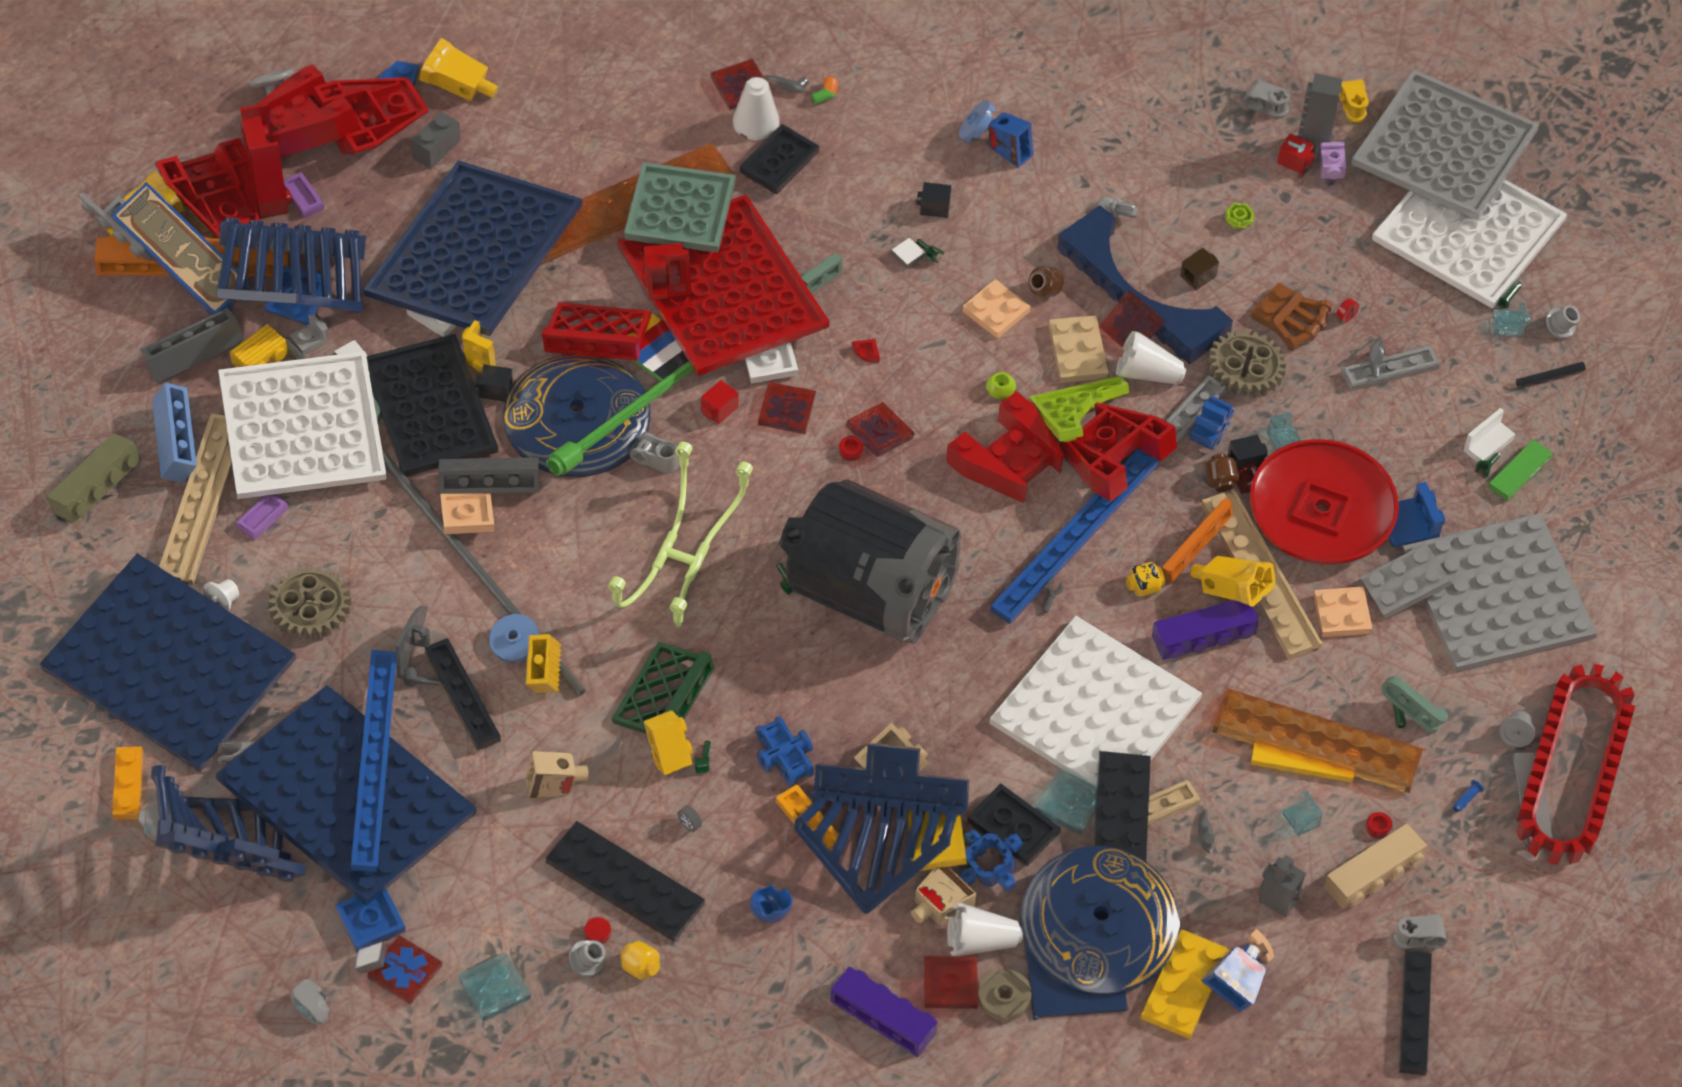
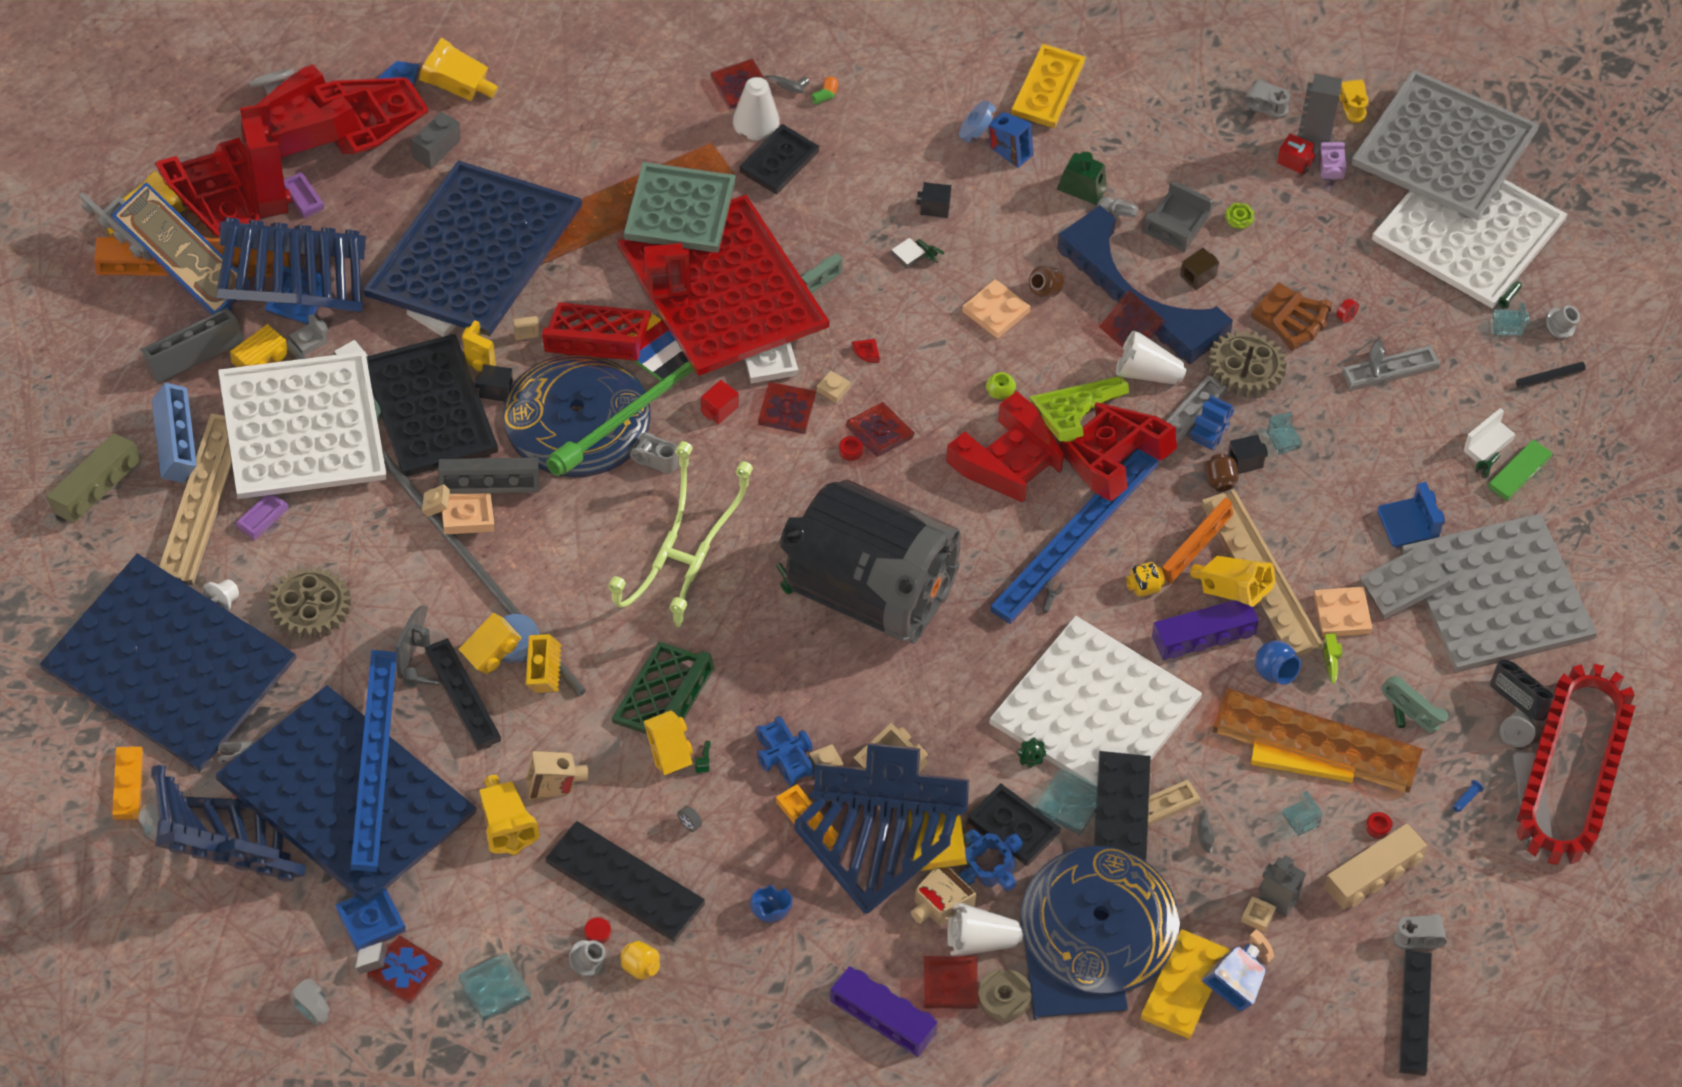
(435, 500): none -> tan plate
(490, 644): none -> yellow brick
(507, 821): none -> yellow piece
(526, 328): none -> tan tile
(825, 755): none -> tan plate
(833, 386): none -> tan plate
(1031, 752): none -> dark green plant
(1048, 86): none -> yellow plate
(1078, 349): tan plate -> none
(1084, 178): none -> dark green torso
(1179, 216): none -> dark grey panel
(1246, 477): clear red slope -> none
(1258, 914): none -> tan plate
(1277, 662): none -> blue piece
(1330, 474): red dish -> none
(1332, 652): none -> lime plate
(1522, 690): none -> black beam

